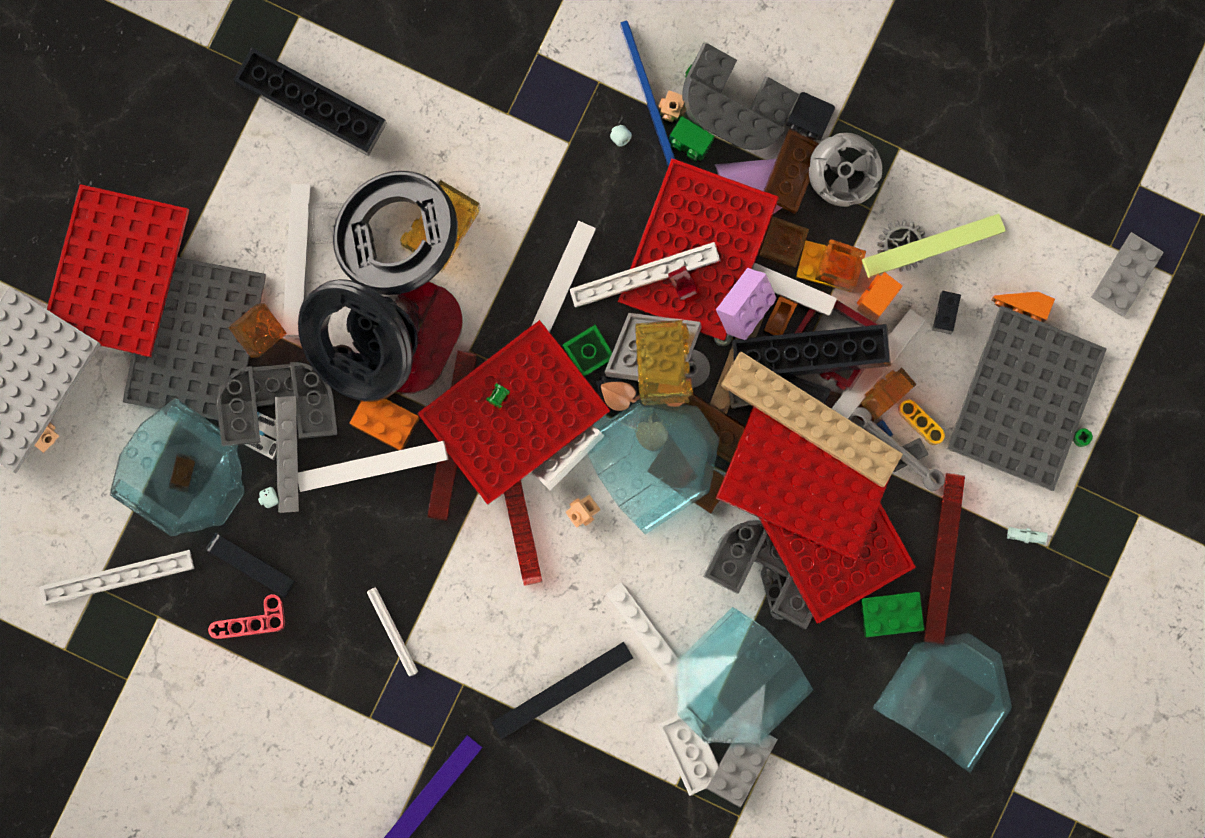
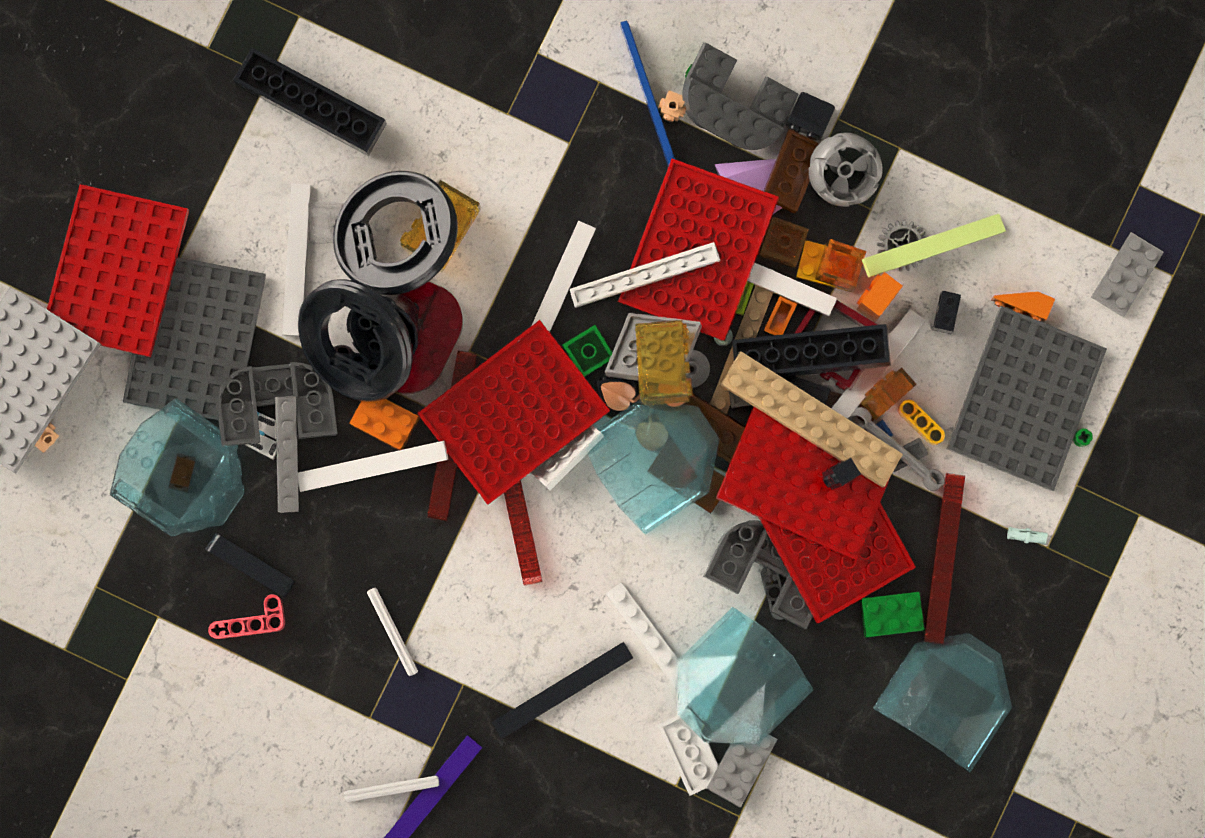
(116, 577): white tile -> none
(257, 330): clear orange brick -> none
(268, 497): light aqua piece -> none
(393, 788): none -> white axle
(498, 396): green bush -> none
(580, 514): light nougat brick -> none
(620, 135): light aqua piece -> none
(683, 283): dark red bracket -> none
(691, 139): green brick -> none
(746, 304): lavender brick -> none
(840, 474): none -> black brick

